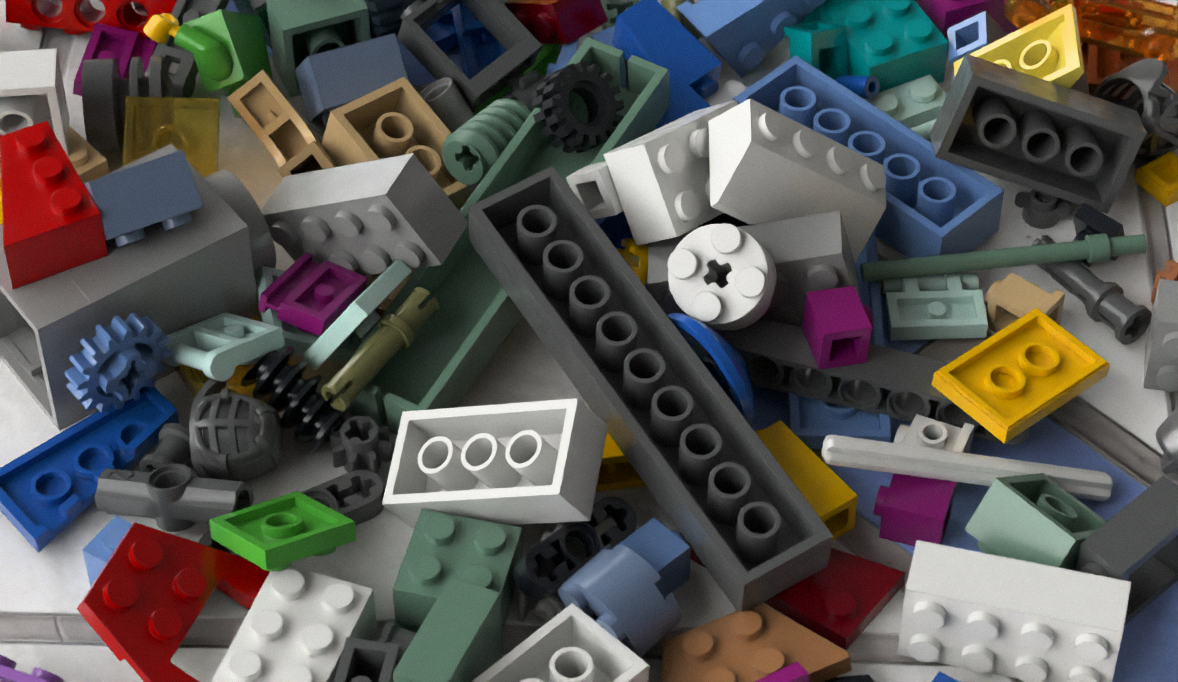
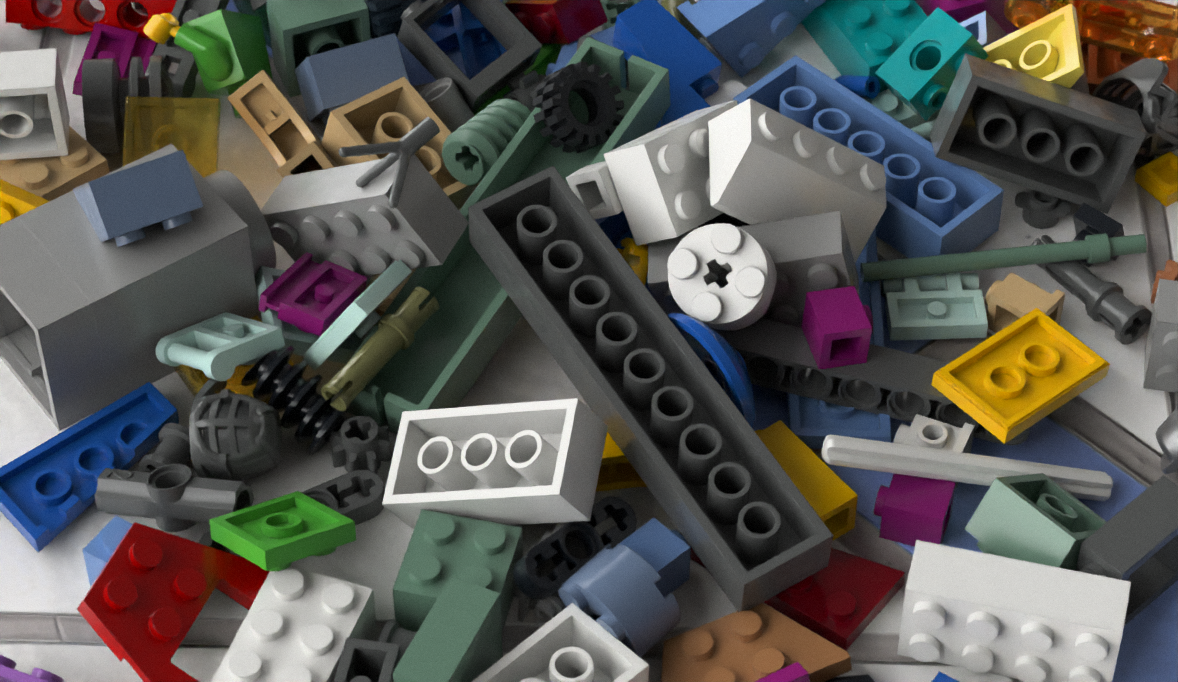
(45, 208): red wedge -> none
(117, 362): medium blue gear -> none
(399, 150): none -> dark grey plant
(820, 45): teal brick -> none
(910, 71): none -> teal brick

